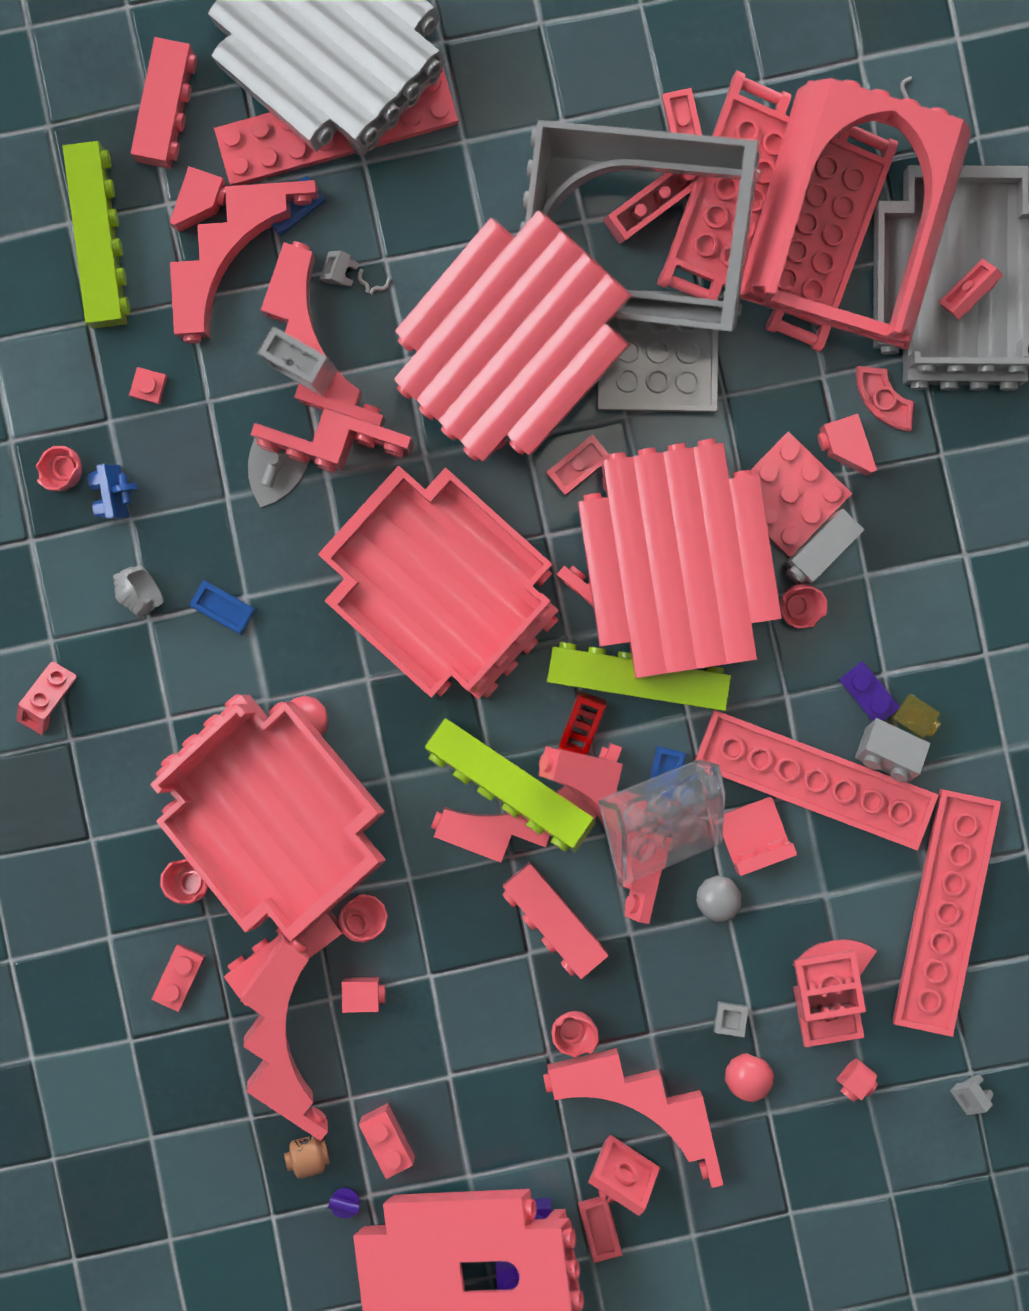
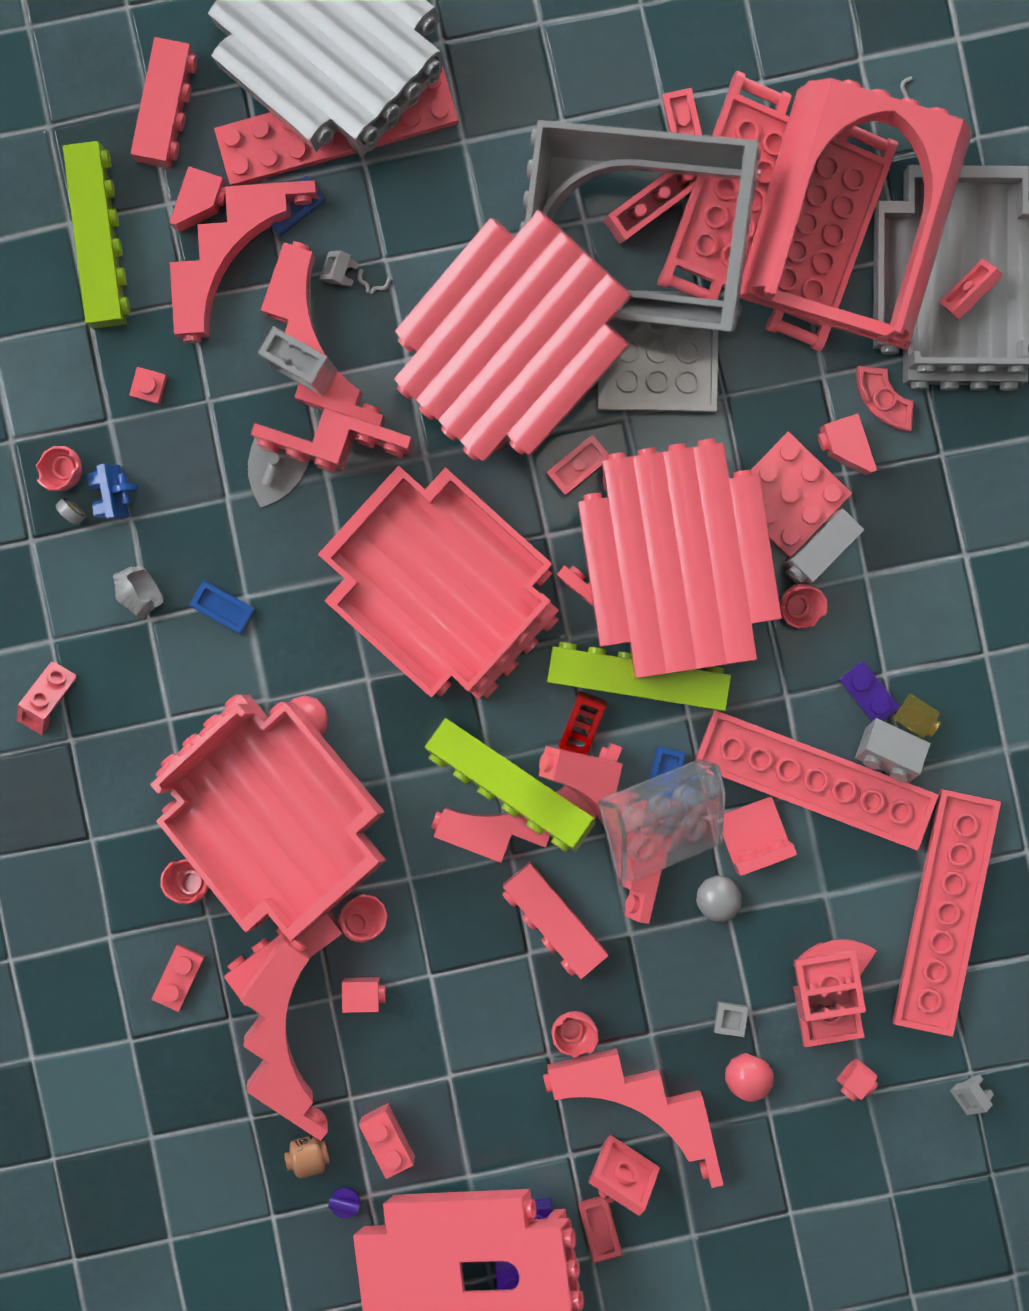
(70, 511): none -> light grey tile

